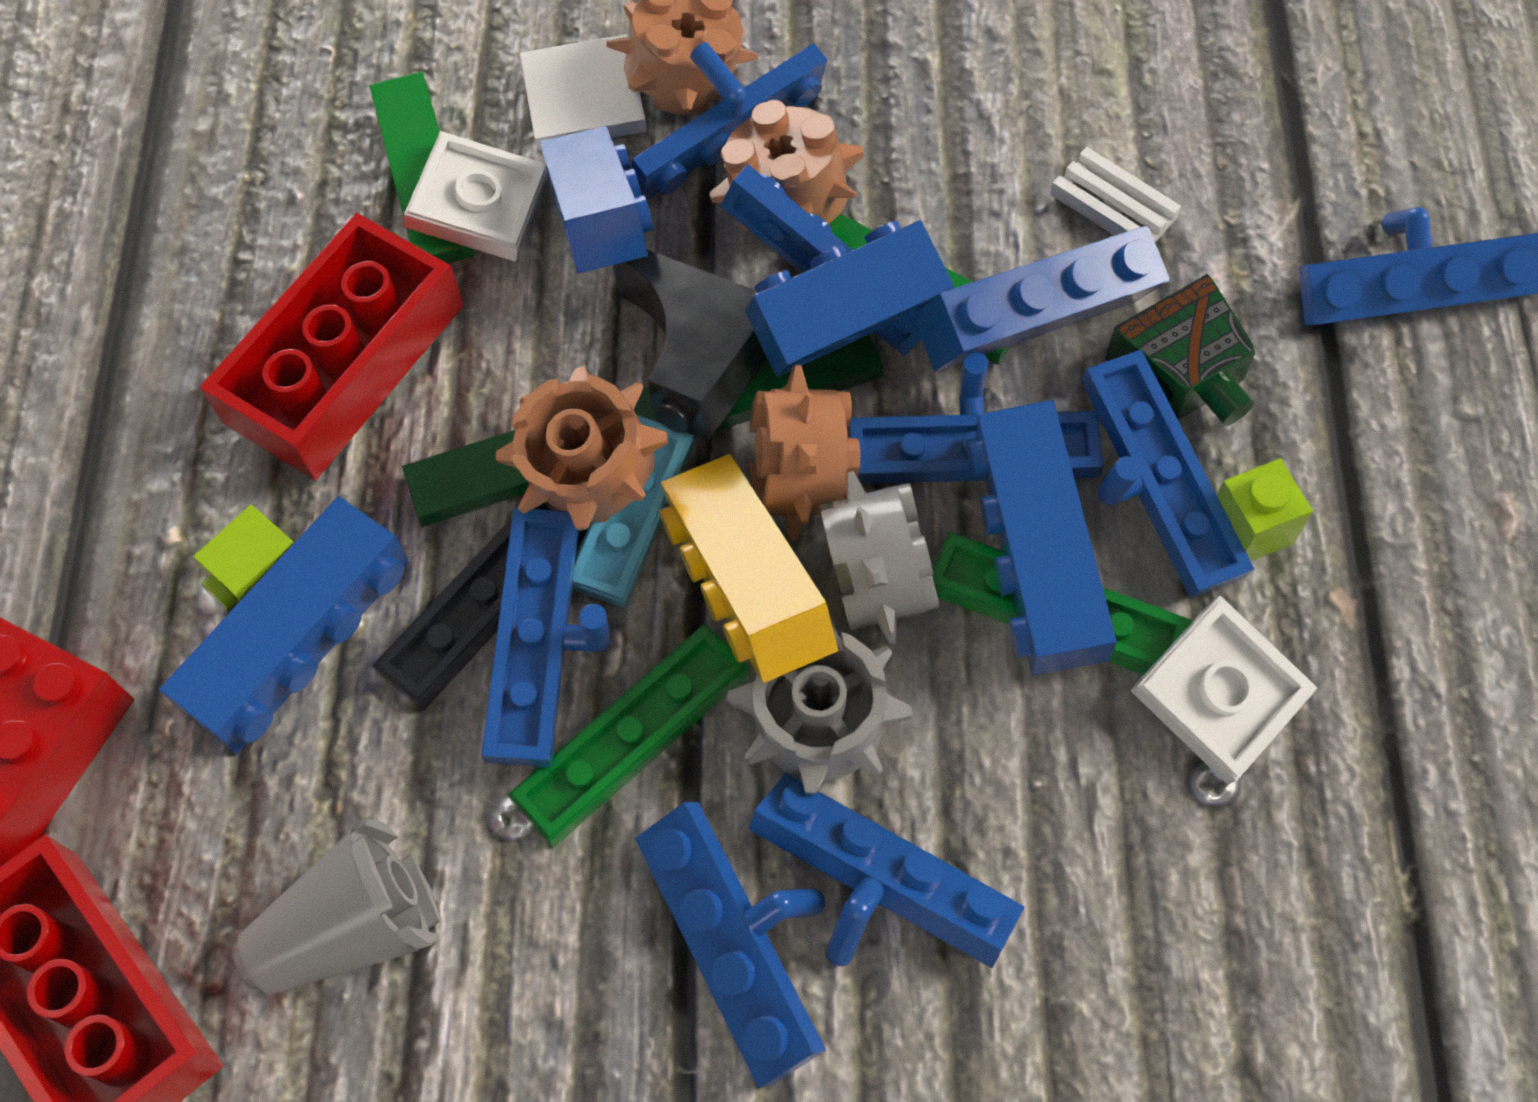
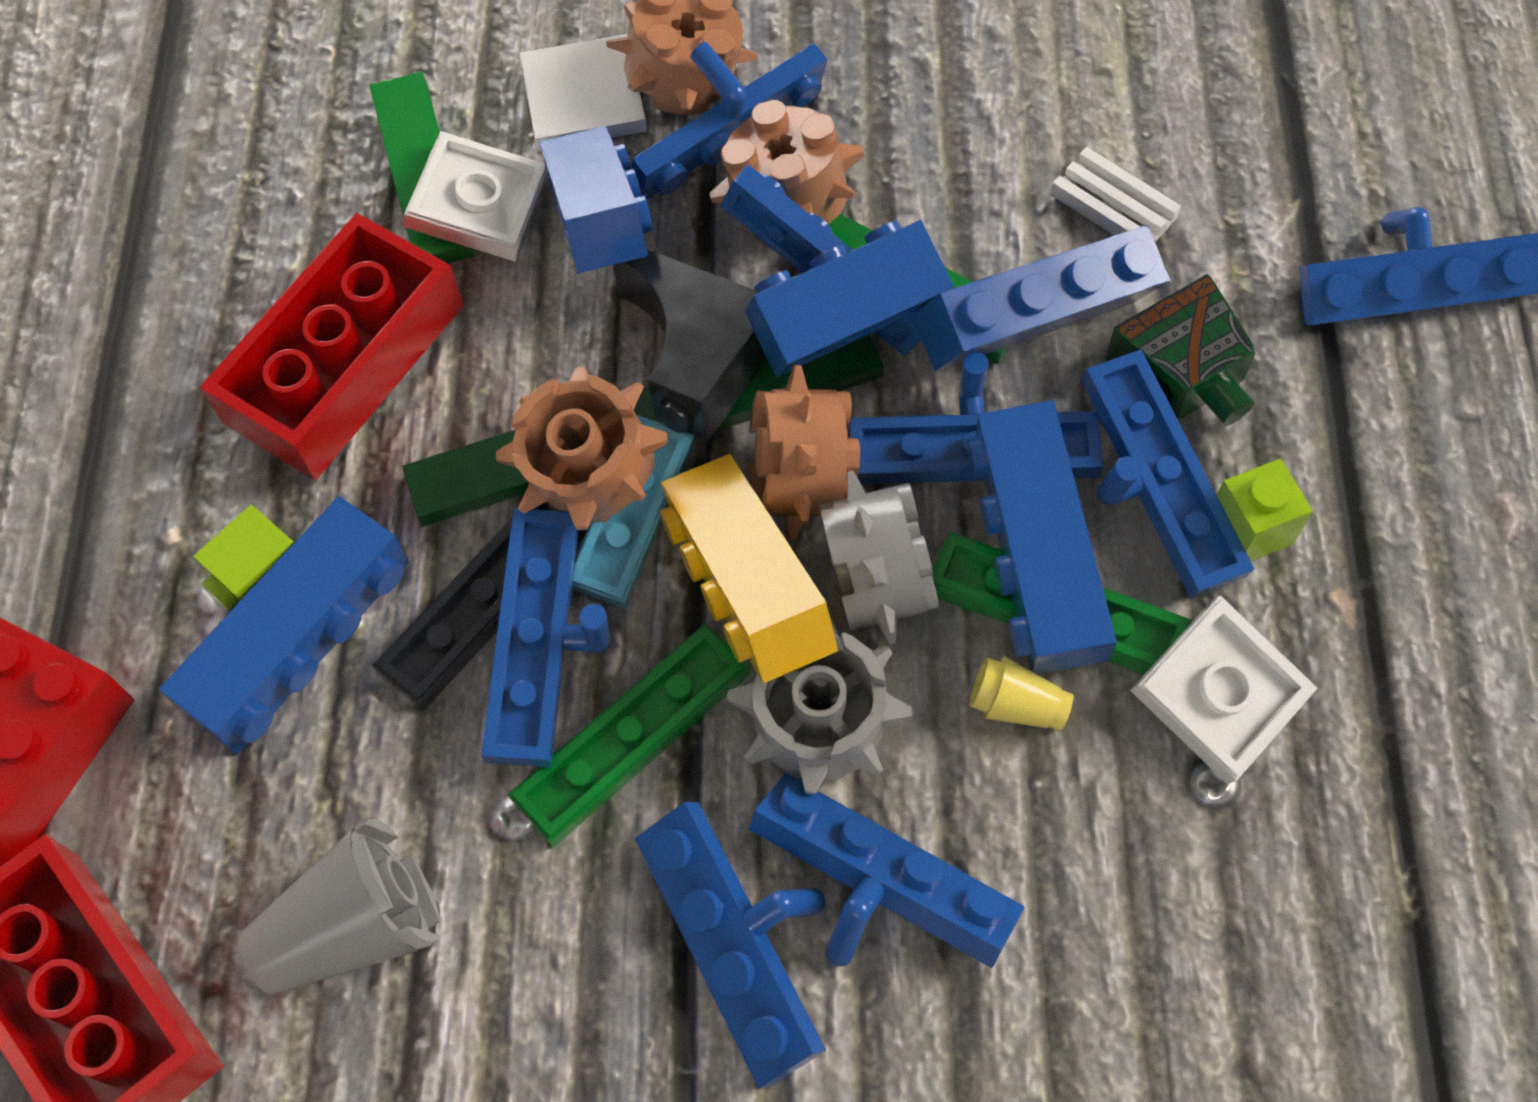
(1019, 696): none -> light yellow cone

